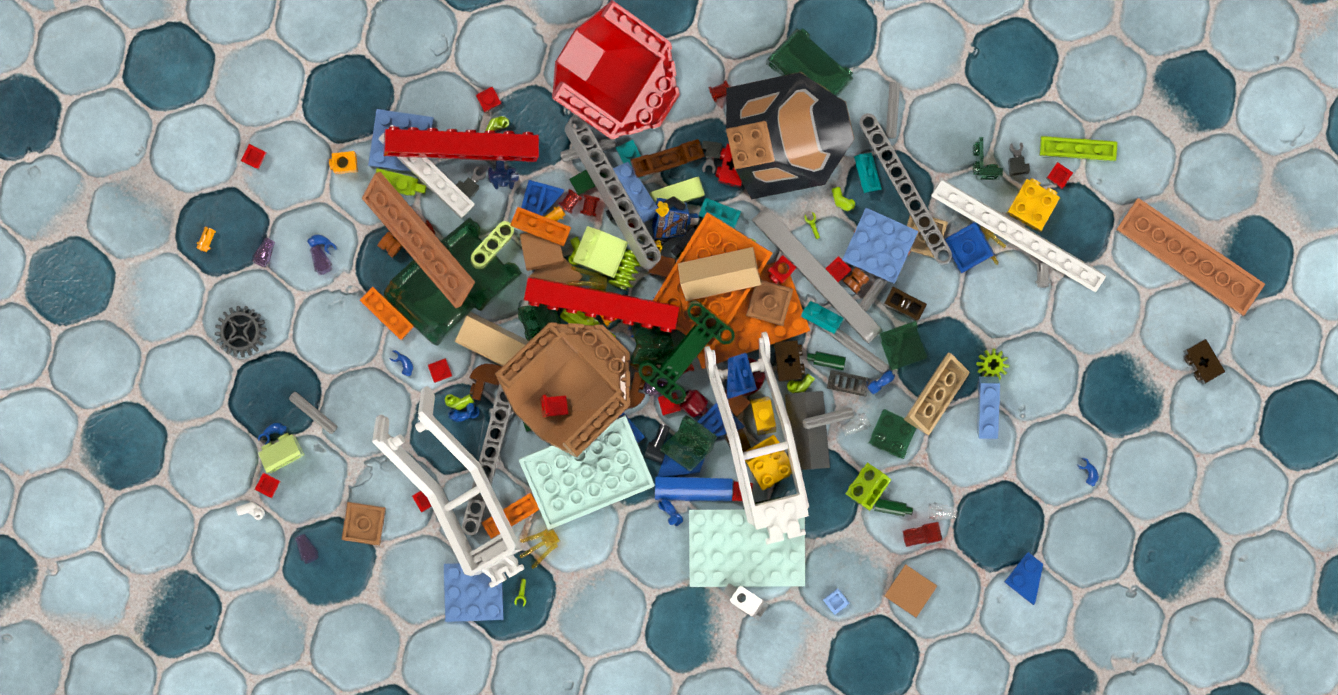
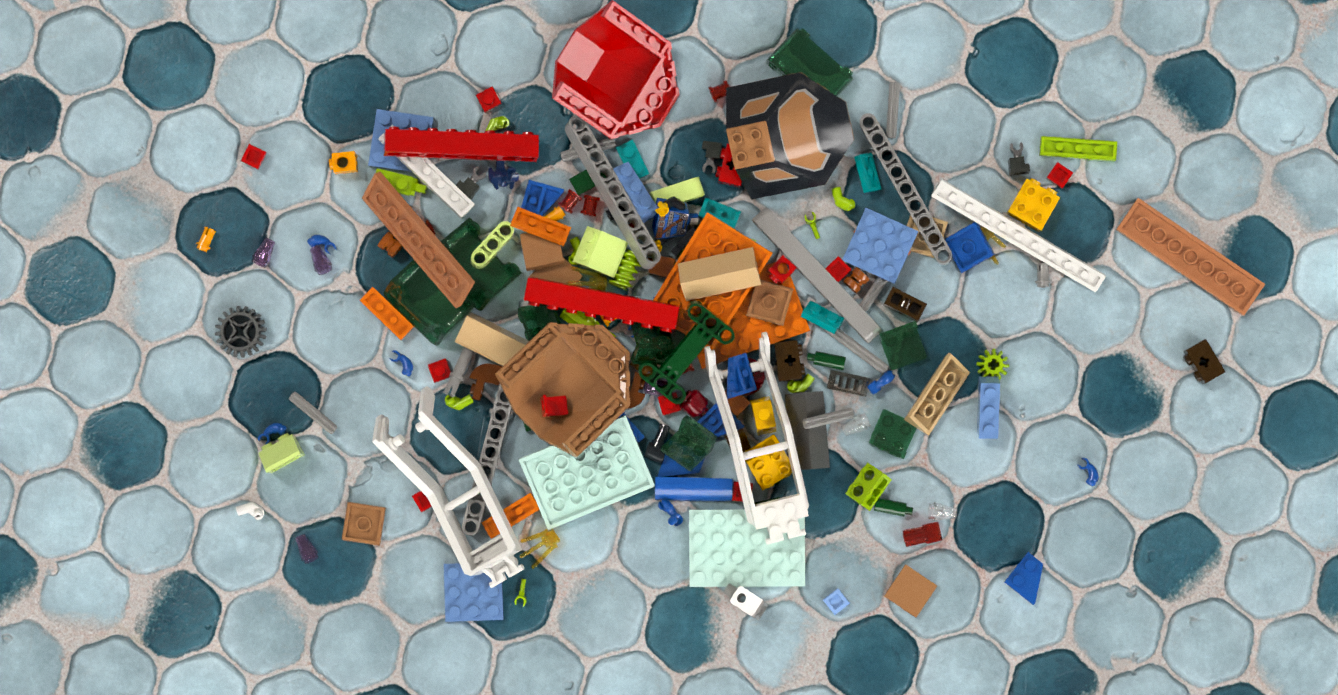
(267, 485): red plate -> none
(458, 372): none -> light grey pin
(458, 416): blue arm -> none
(667, 159): reddish brown slope -> none
(991, 171): clear green bracket -> none

